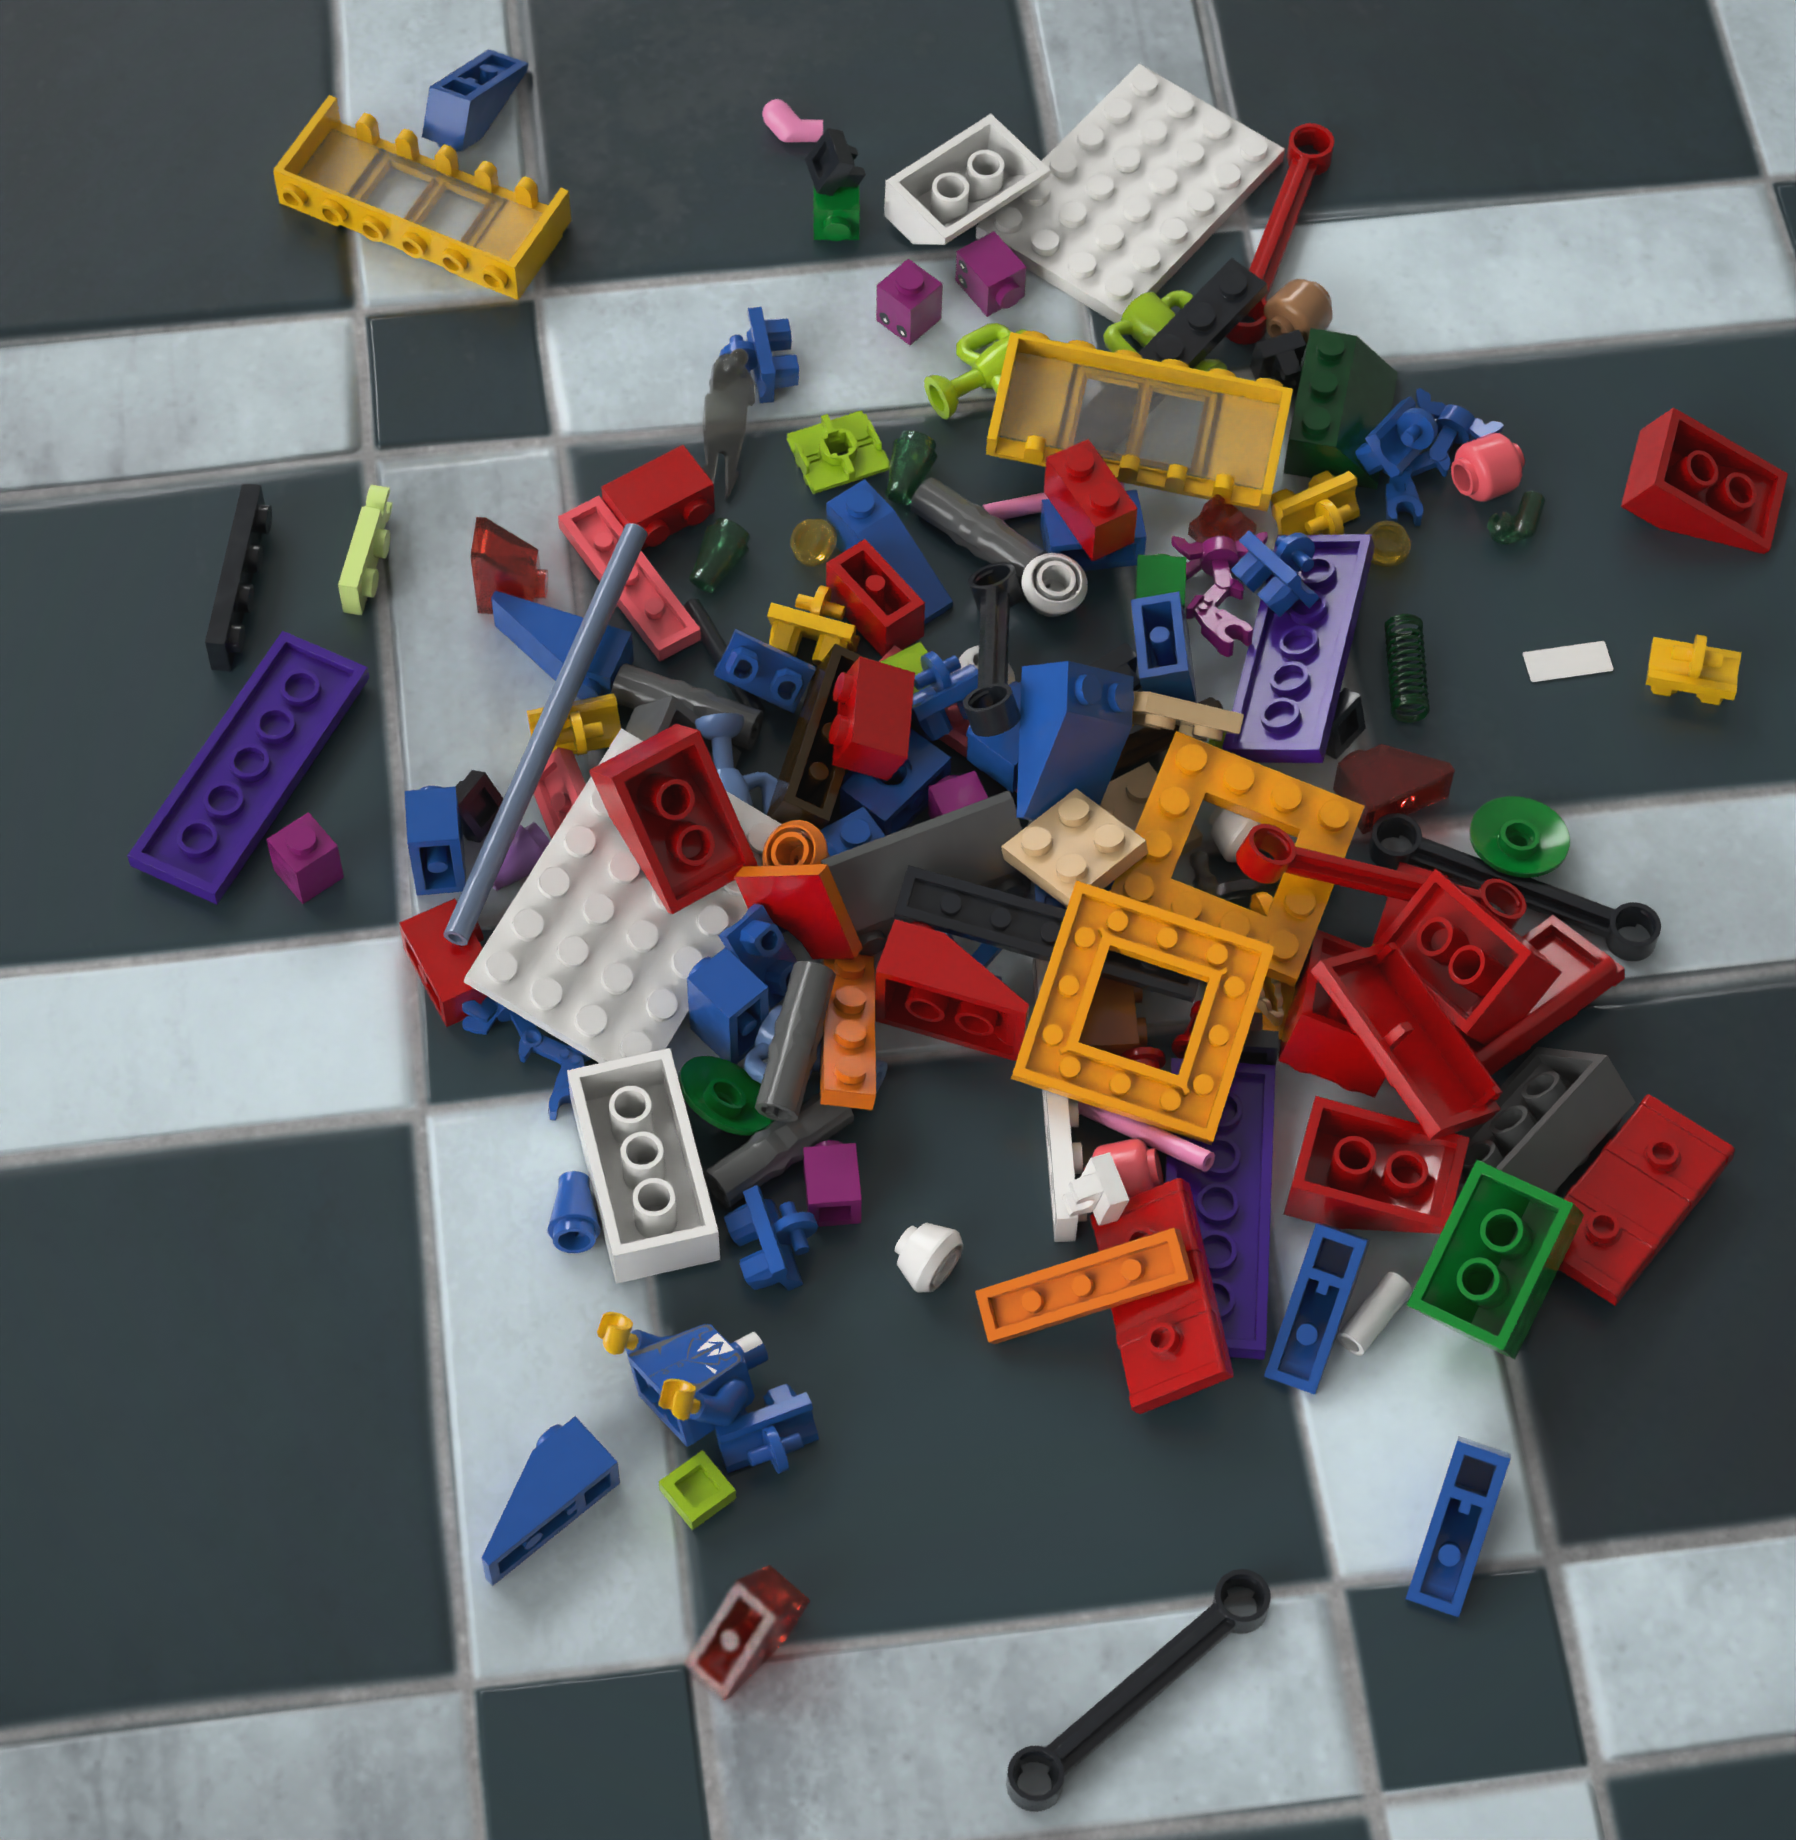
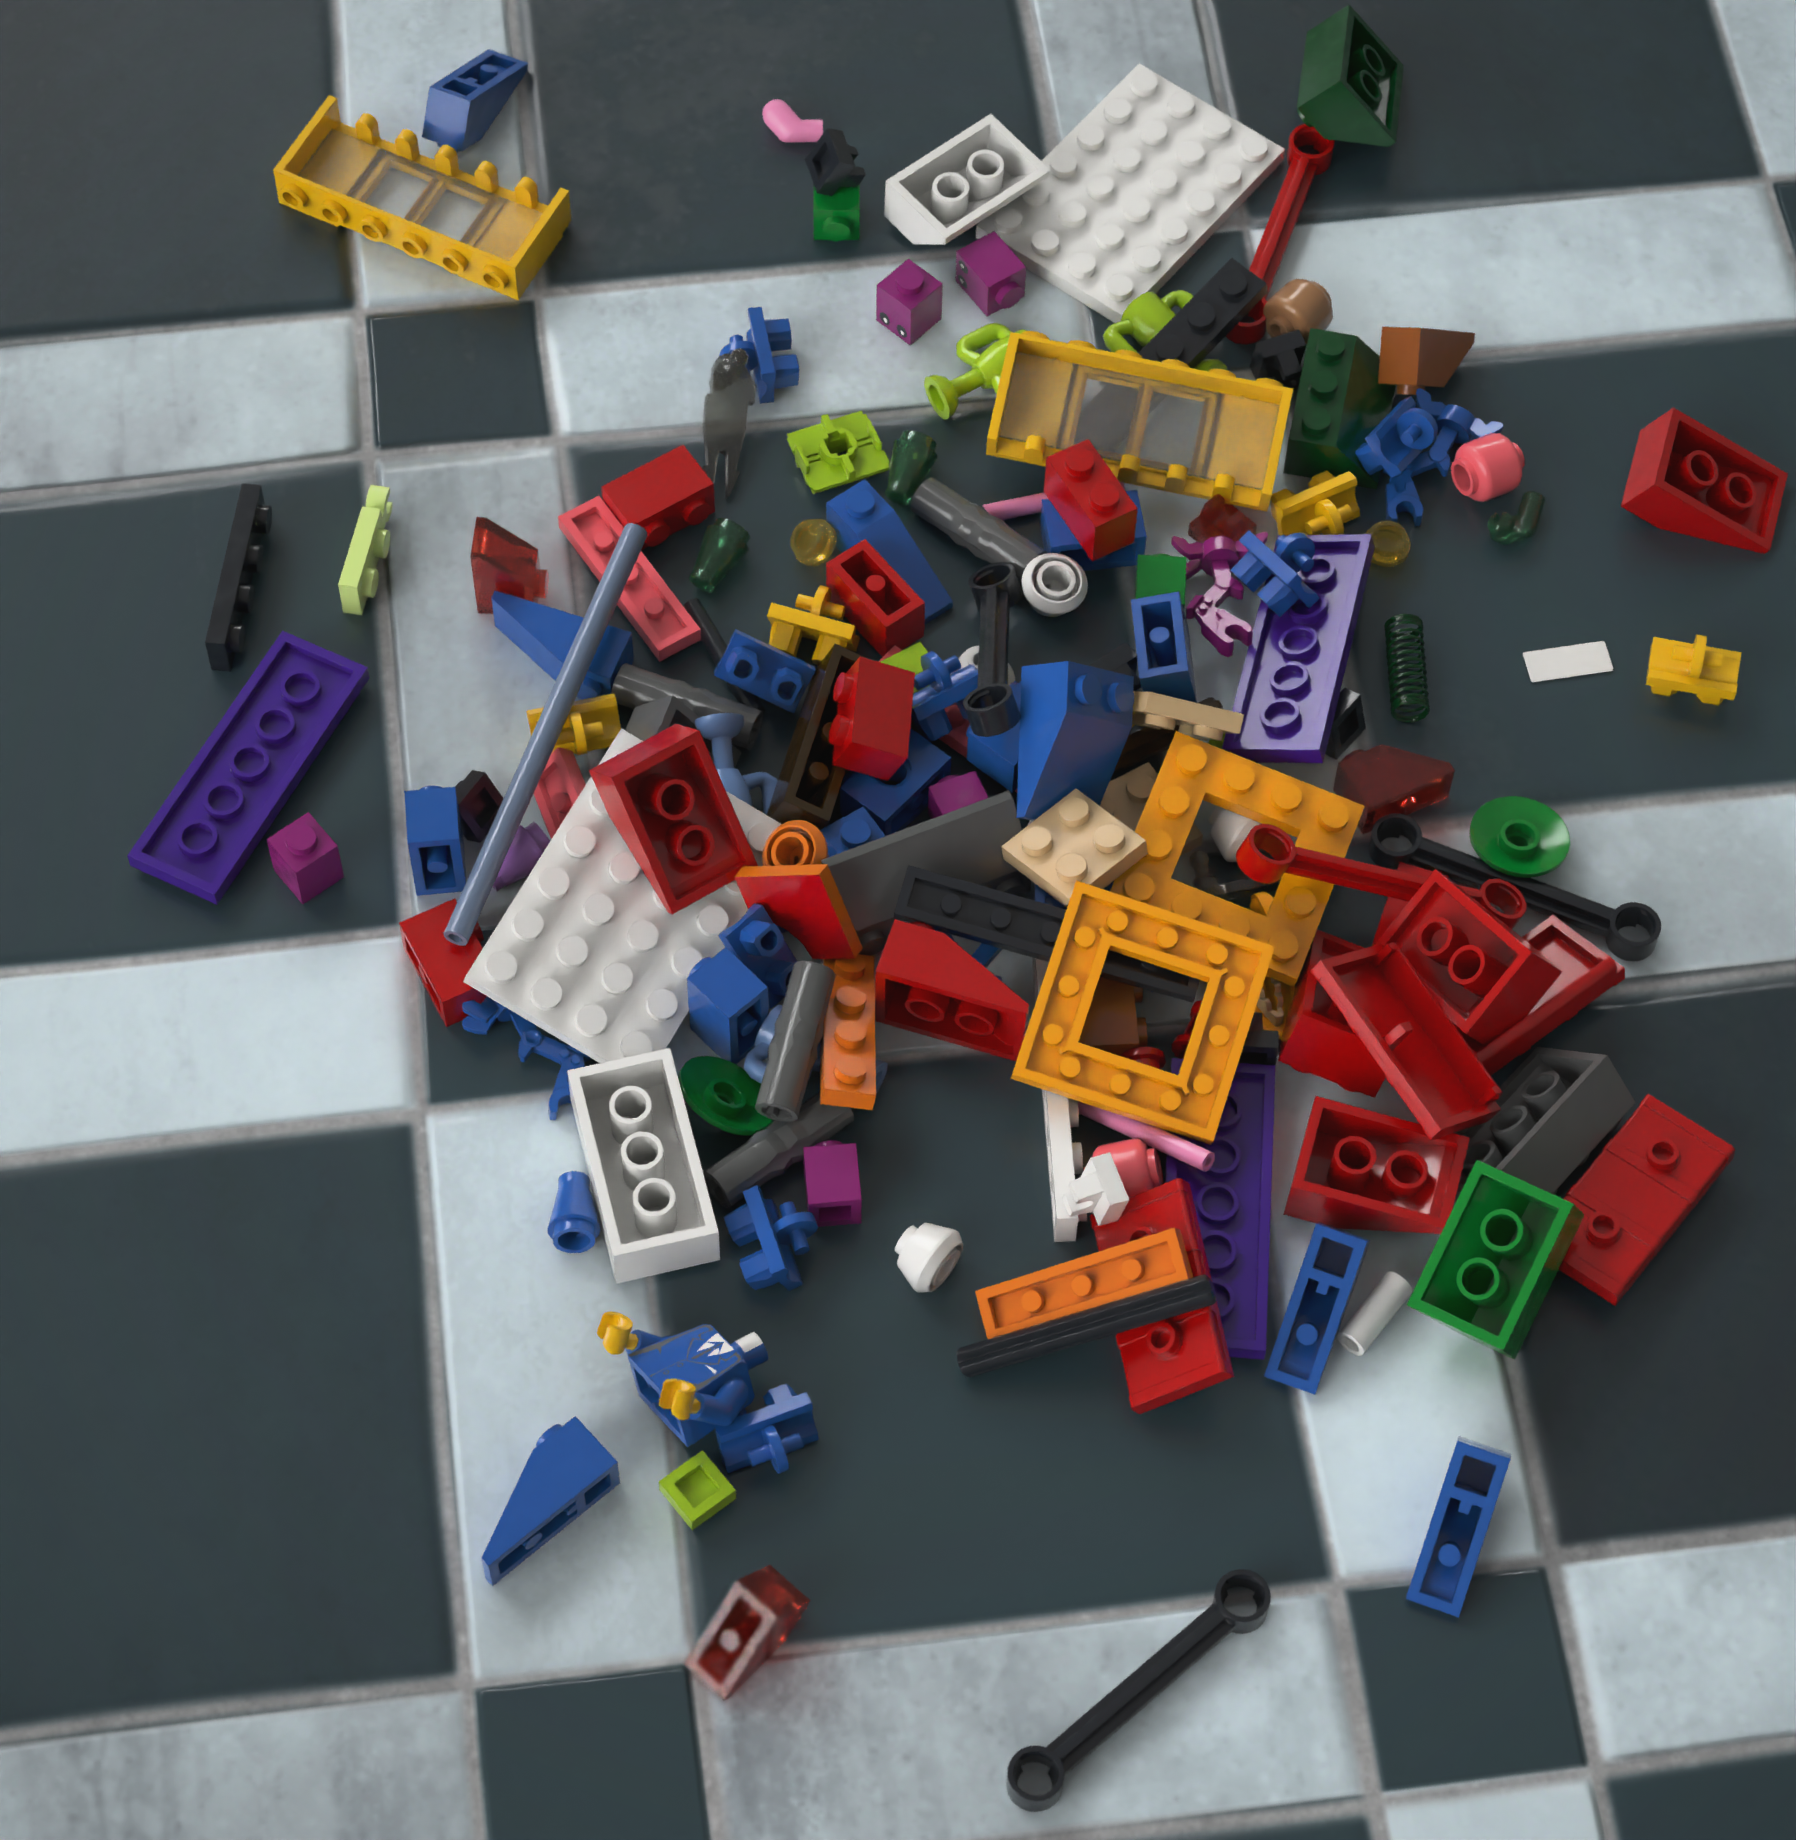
(1086, 1326): none -> black axle
(1350, 82): none -> dark green slope
(1420, 357): none -> dark orange slope

